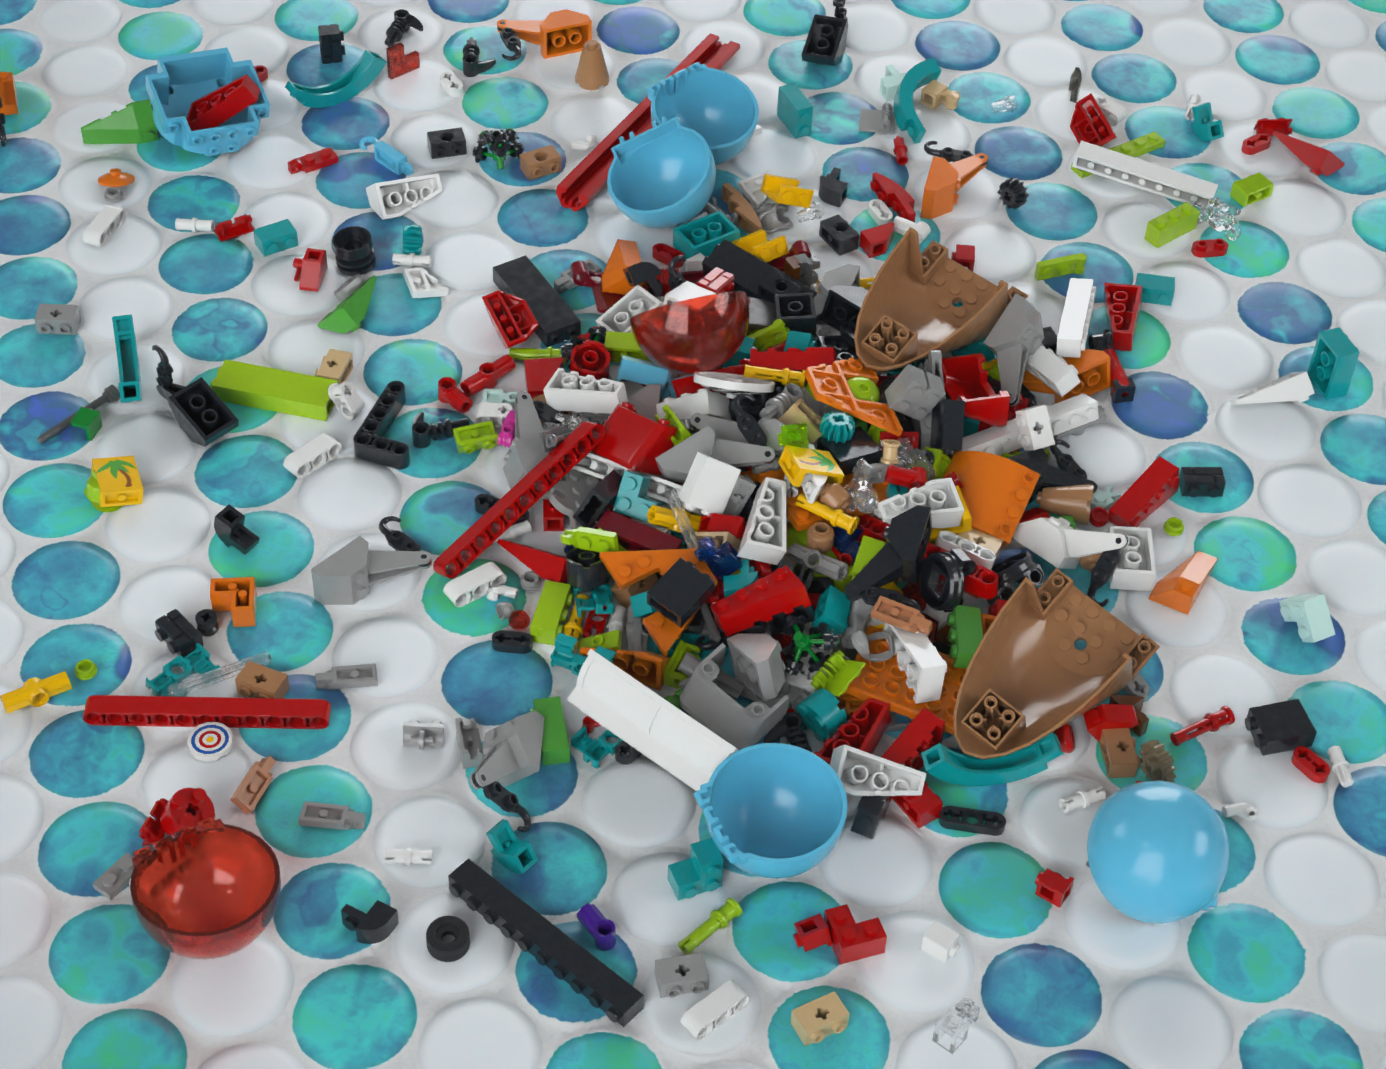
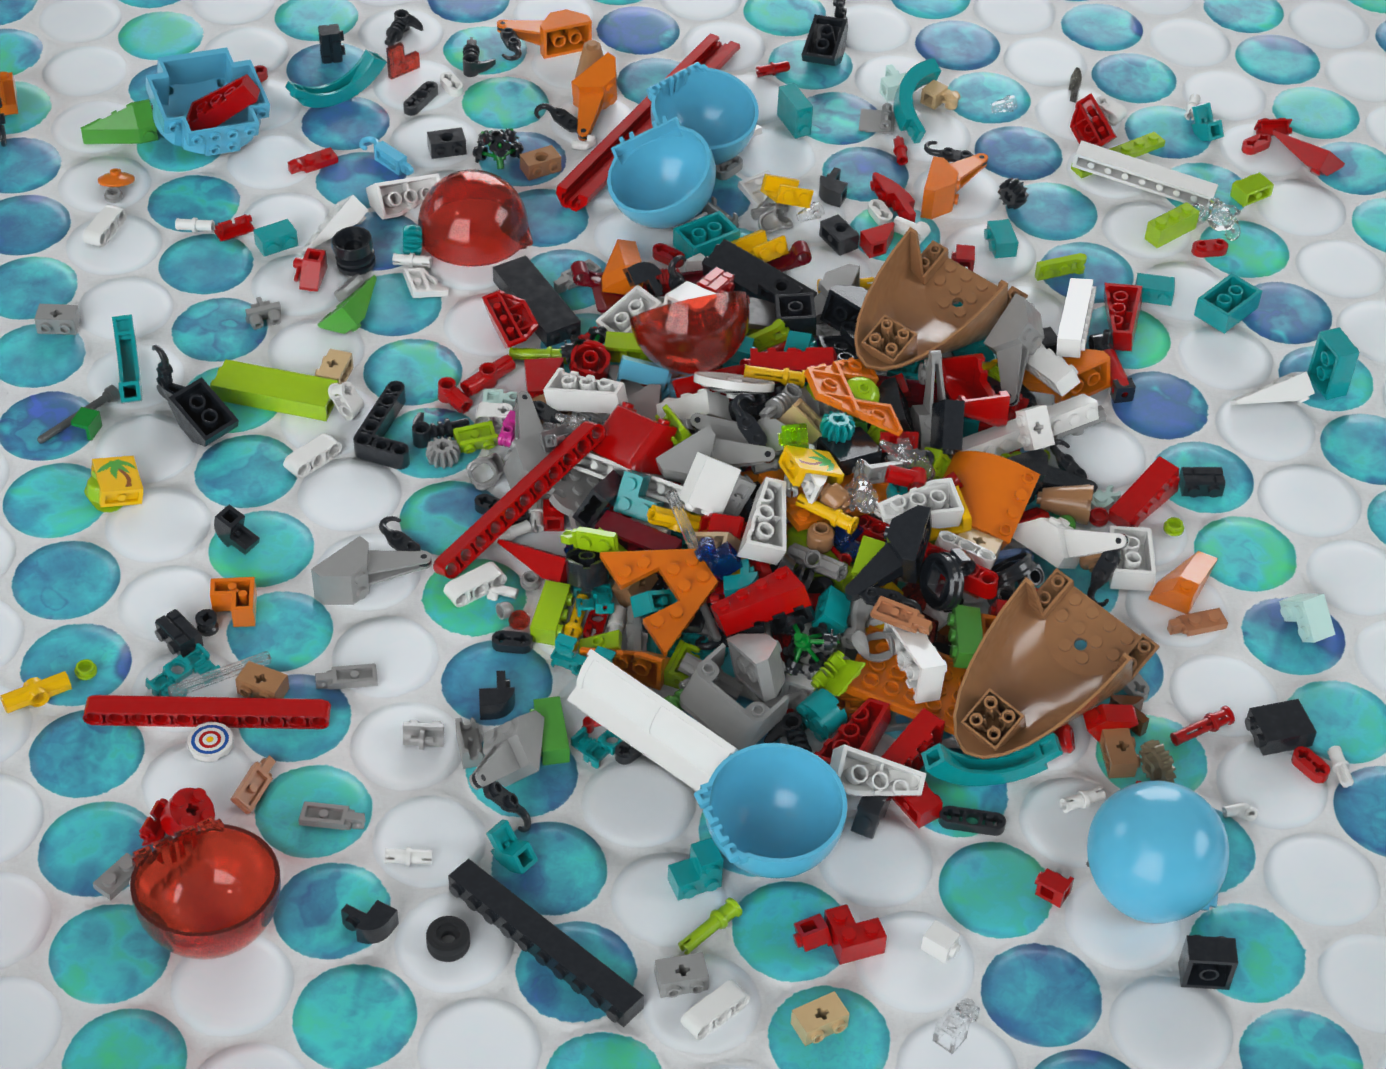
(262, 311): none -> light grey hips
(343, 215): none -> white wedge
(413, 105): none -> black beam
(443, 452): none -> light grey gear
(473, 219): none -> clear red windscreen
(496, 464): none -> light grey piece
(498, 701): none -> black brick
(536, 516): none -> white axle
(591, 93): none -> orange slope
(598, 926): dark purple piece -> none
(680, 592): black brick -> none
(729, 168): none -> light grey beam
(737, 203): medium nougat slope -> none
(772, 68): none -> red axle
(801, 268): dark grey hips -> none
(890, 450): tan bush -> none
(910, 392): light grey piece -> none
(1001, 238): none -> teal brick
(1198, 622): none -> nougat hinge
(1208, 962): none -> black brick
(1227, 303): none -> teal brick

